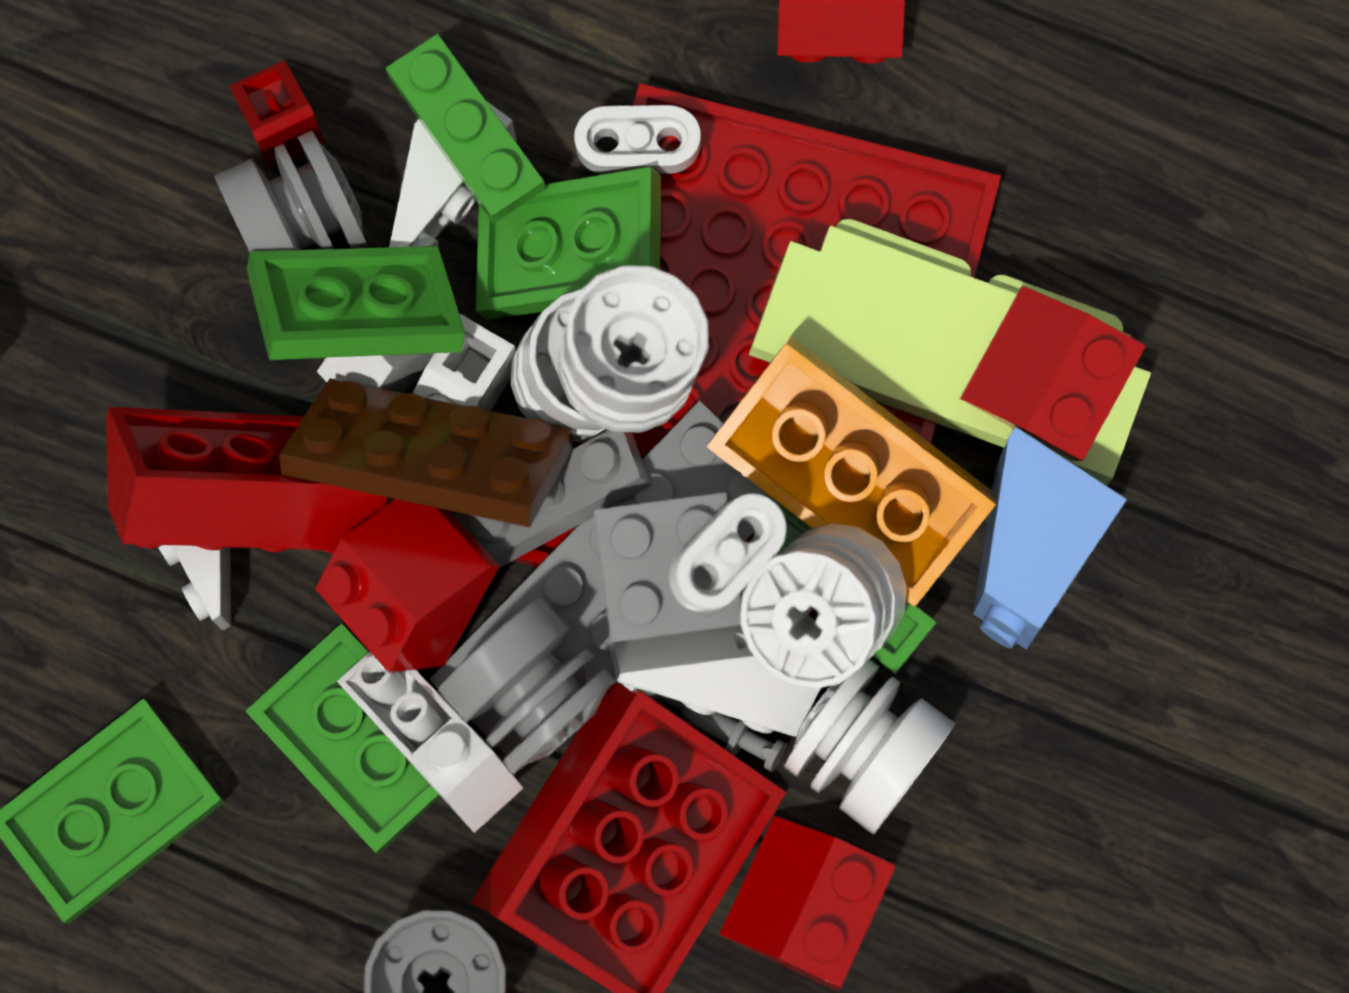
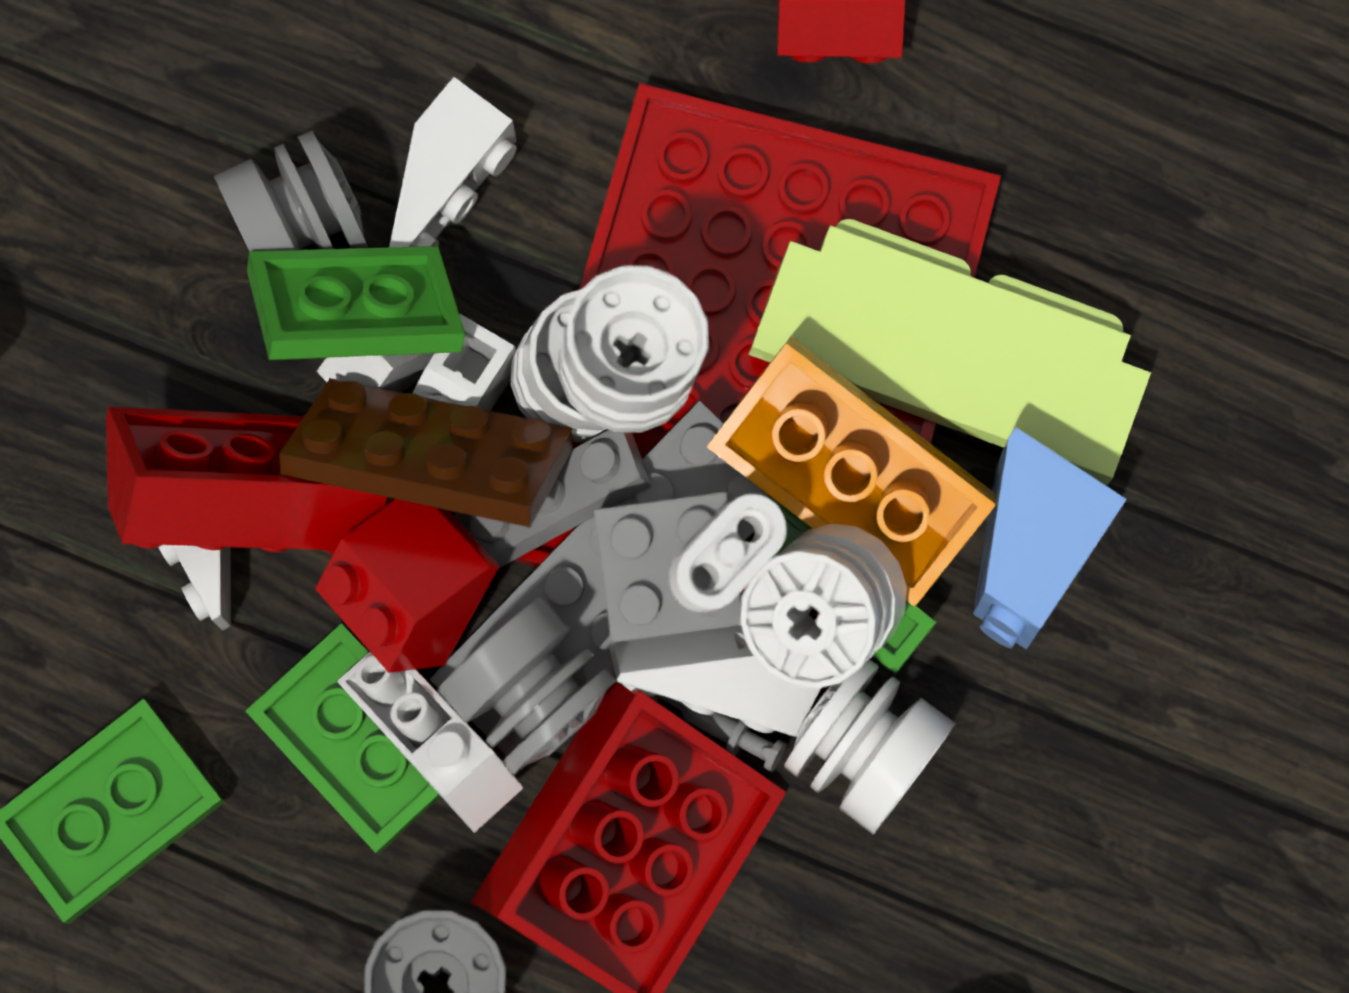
(276, 111): red slope -> none
(465, 128): bright green plate -> none
(567, 240): bright green plate -> none
(637, 134): white plate -> none
(807, 901): red slope -> none
(1052, 373): red slope -> none

